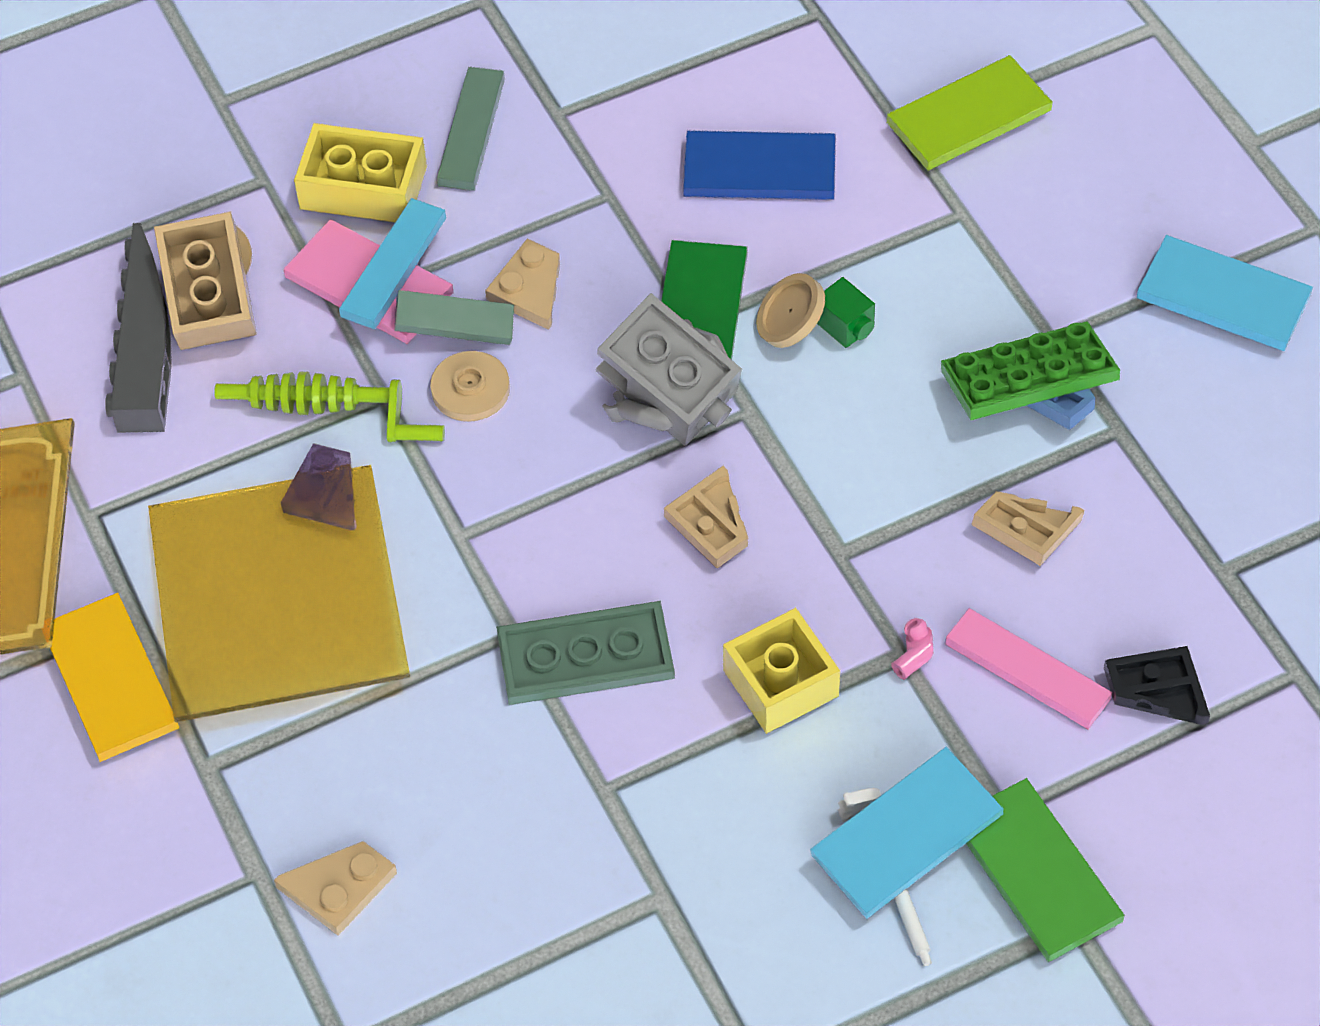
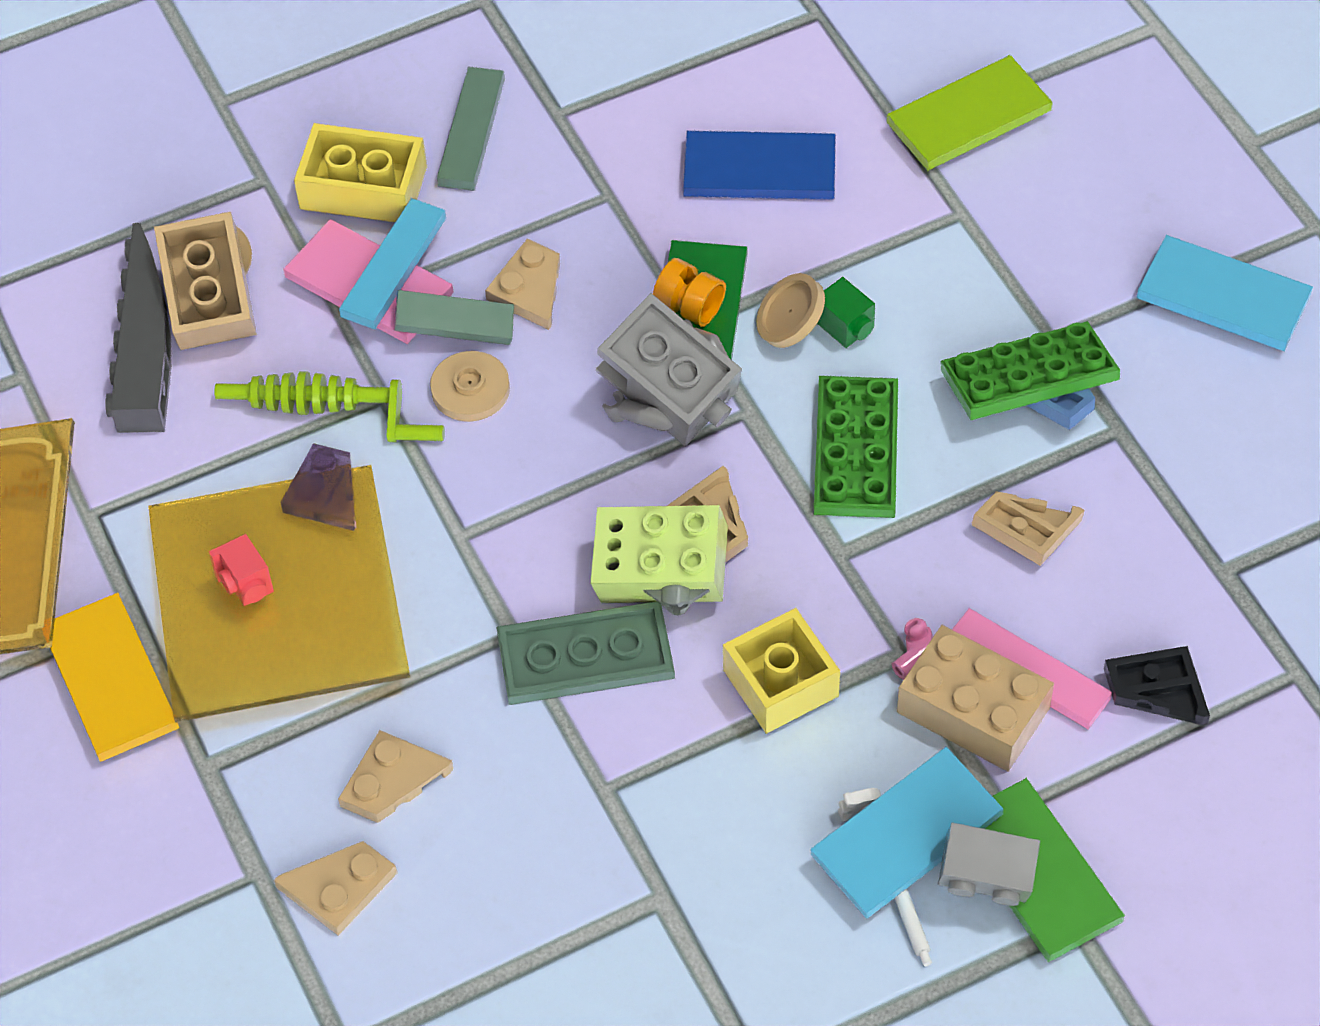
(241, 570): none -> coral brick
(390, 775): none -> tan wing
(660, 555): none -> yellowish green piece
(692, 293): none -> light orange wheel
(856, 447): none -> bright green tile
(975, 697): none -> tan brick
(988, 864): none -> light grey brick

